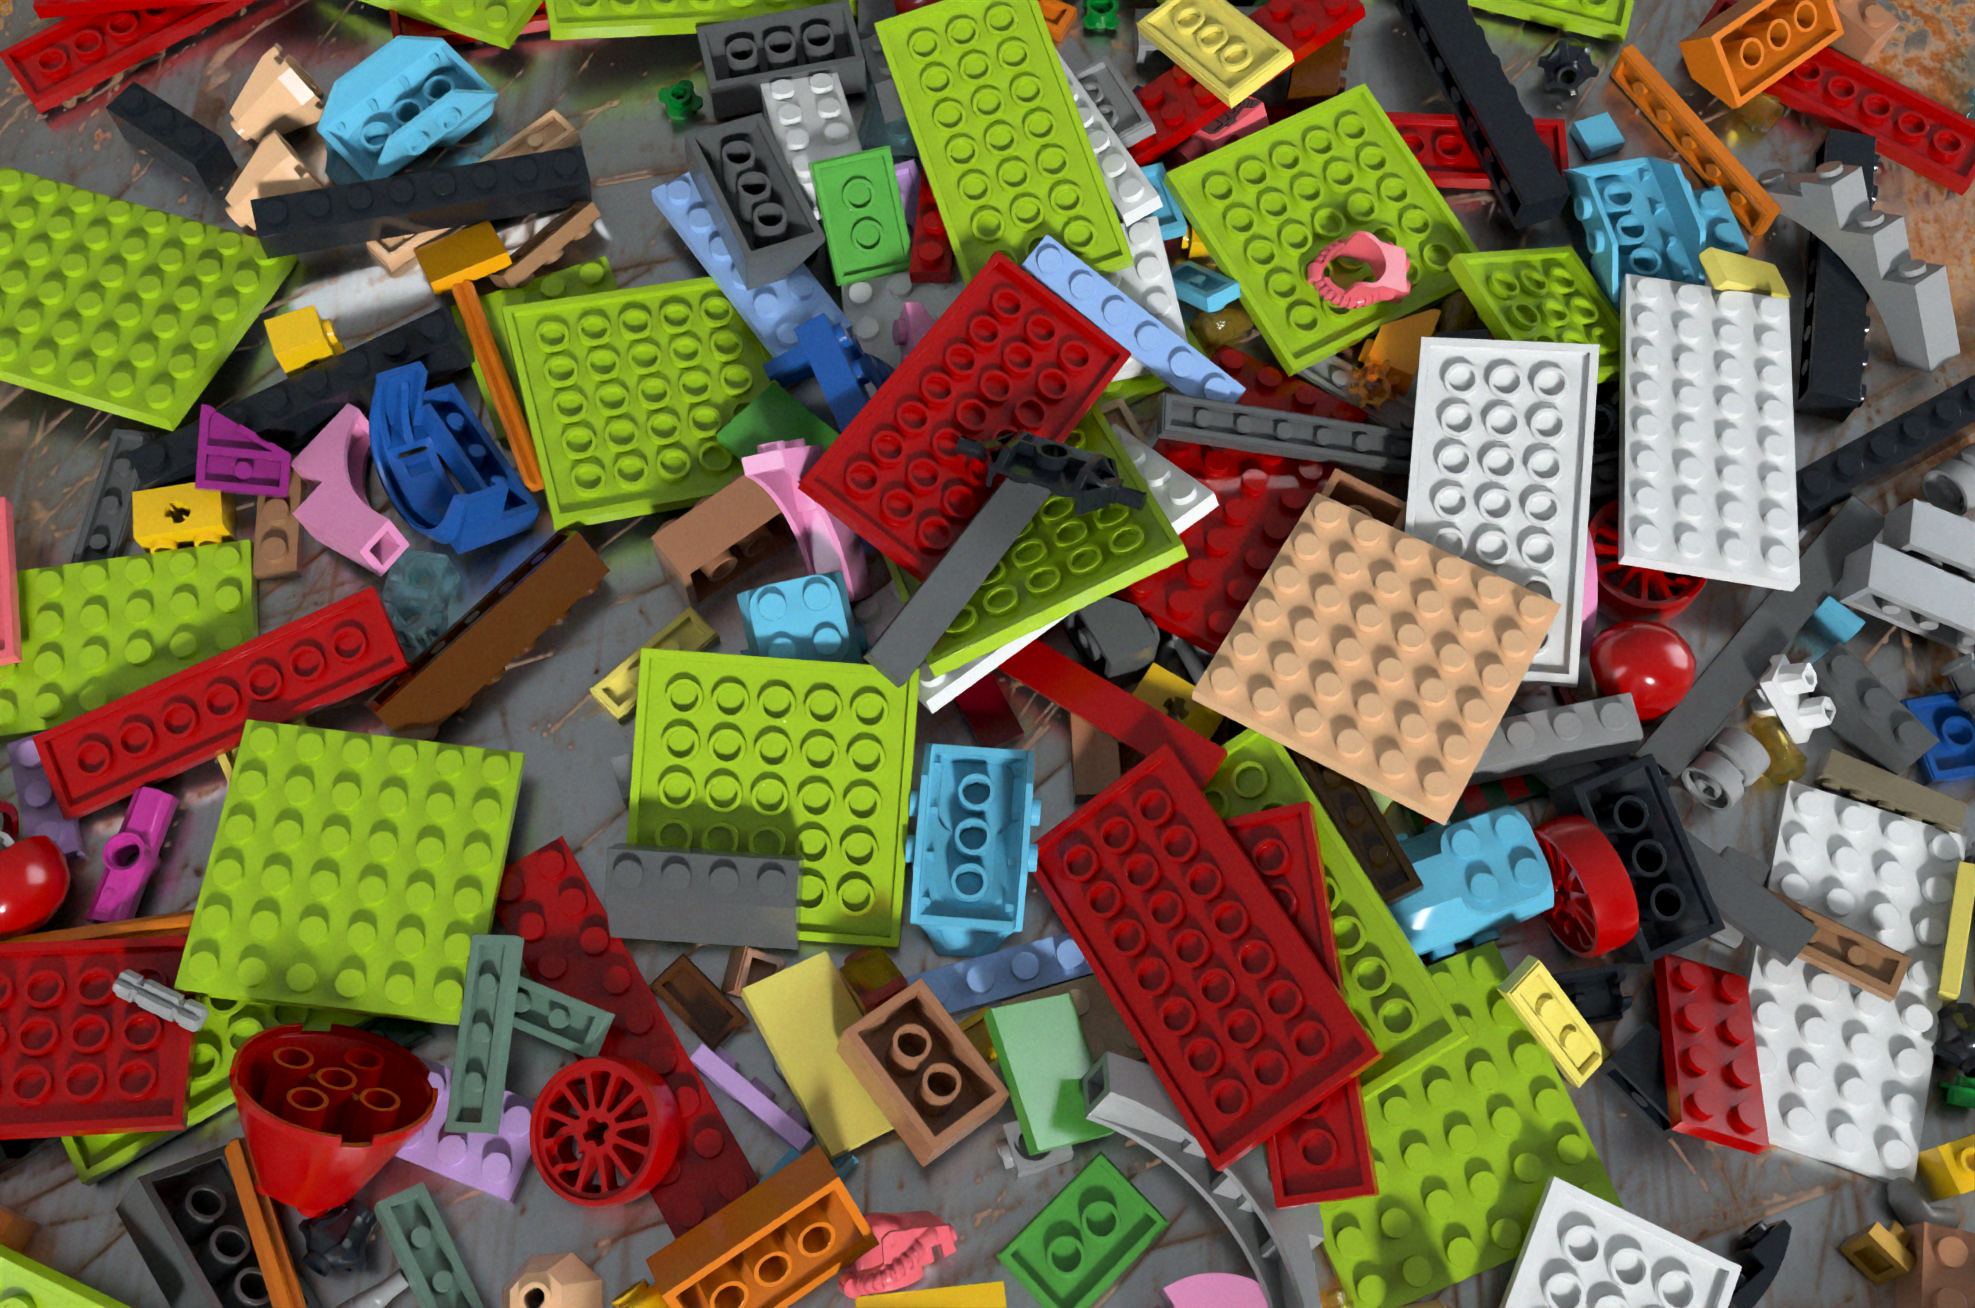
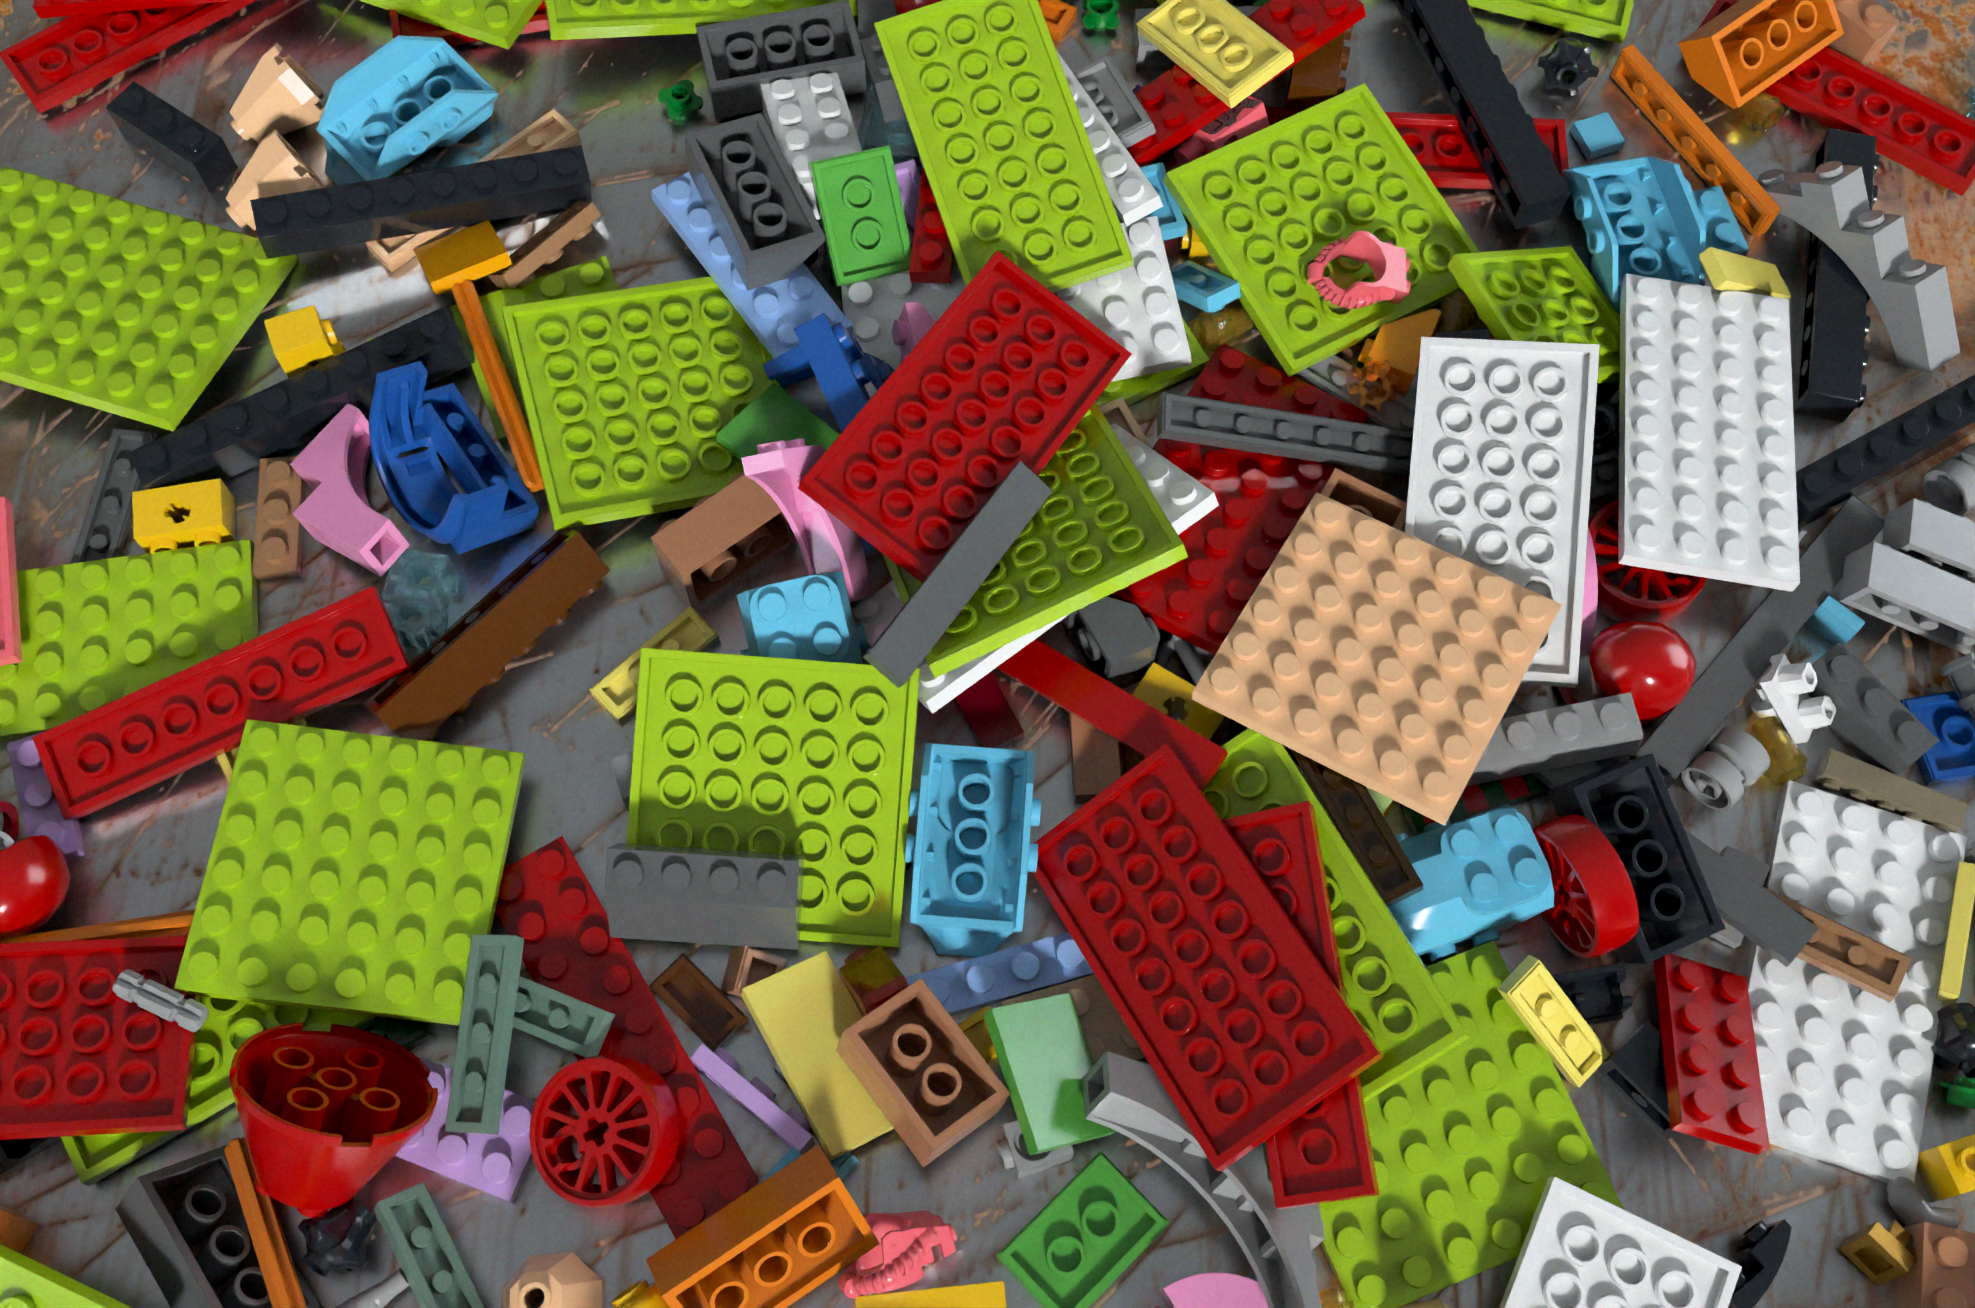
(142, 831): dark pink piece -> none
(238, 460): magenta wing -> none
(1053, 466): black plate -> none
(1129, 324): light blue plate -> none

